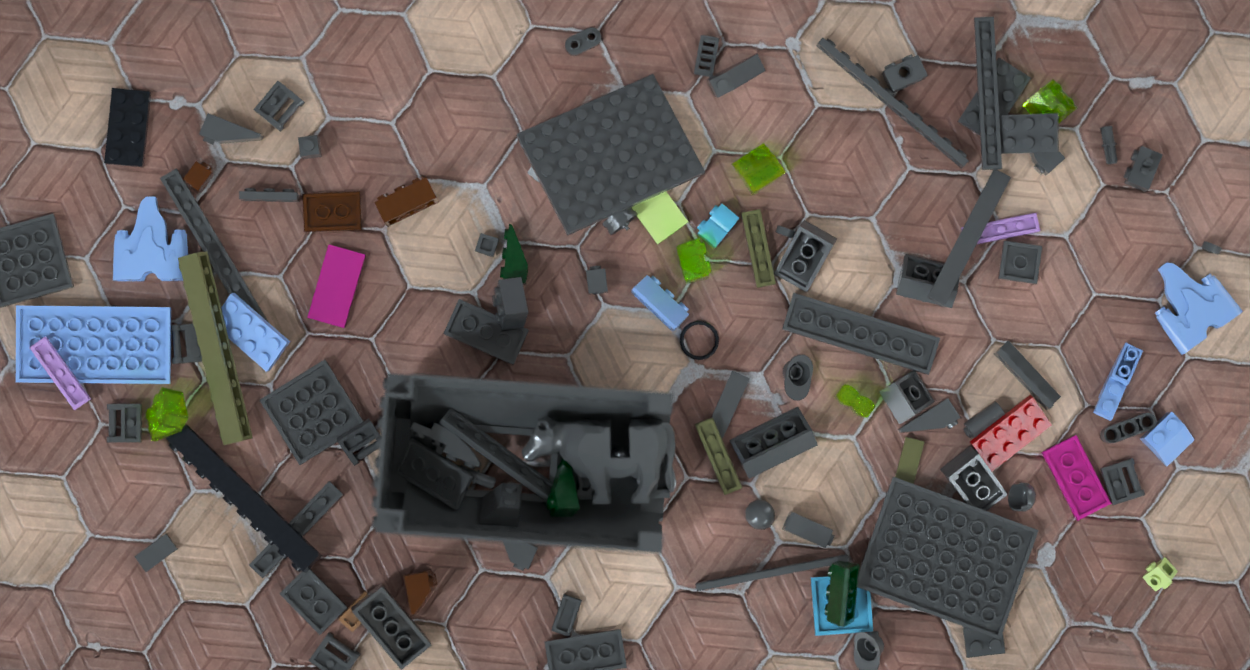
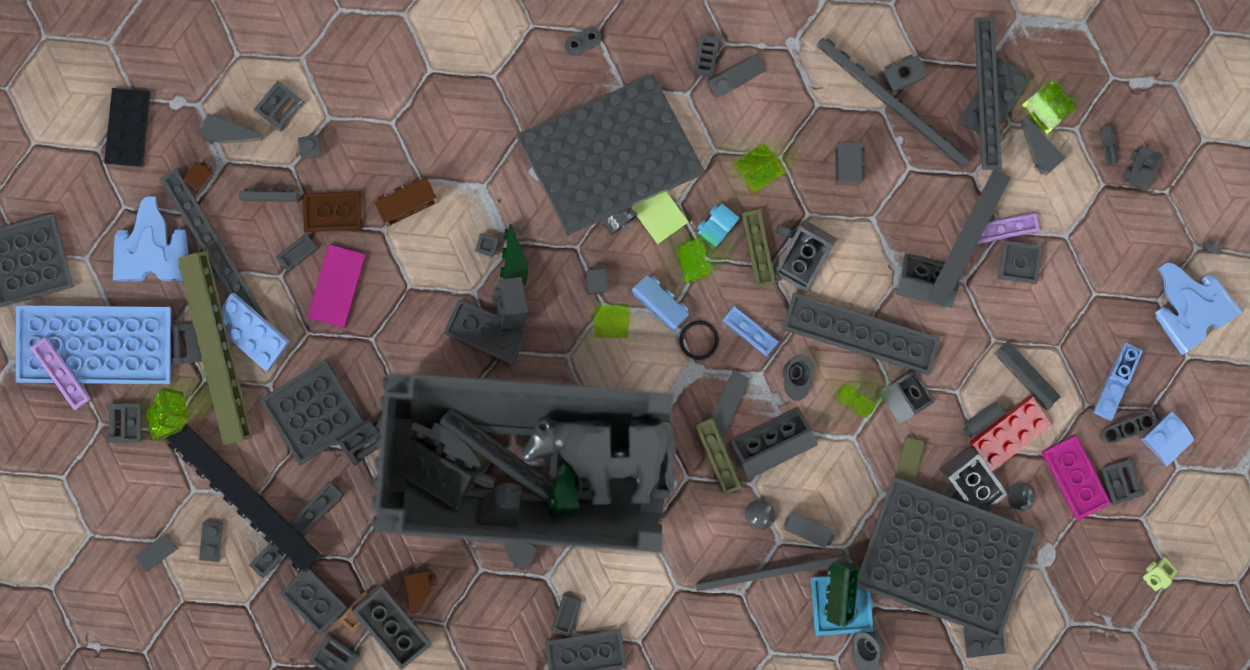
(211, 541): none -> dark grey plate
(297, 252): none -> dark grey tile
(611, 321): none -> clear neon green piece
(750, 331): none -> light blue tile
(849, 163): none -> dark grey brick
(937, 417): dark grey slope -> none
(1029, 133): dark grey plate -> none

